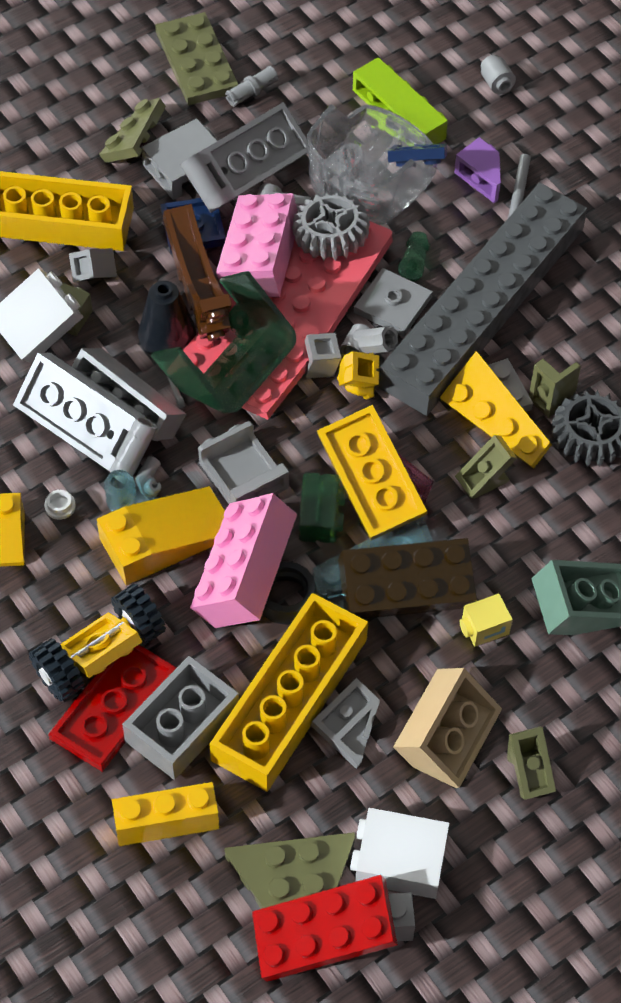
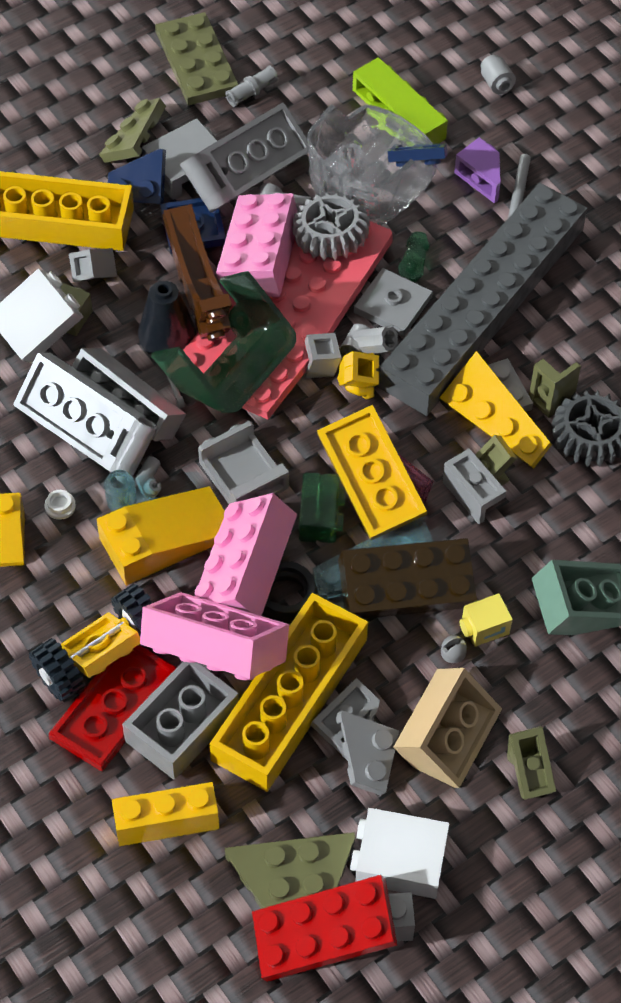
(145, 176): none -> dark blue wing
(214, 635): none -> bright pink brick
(368, 751): none -> light grey wing
(455, 653): none -> light grey hinge
(472, 484): none -> light grey panel

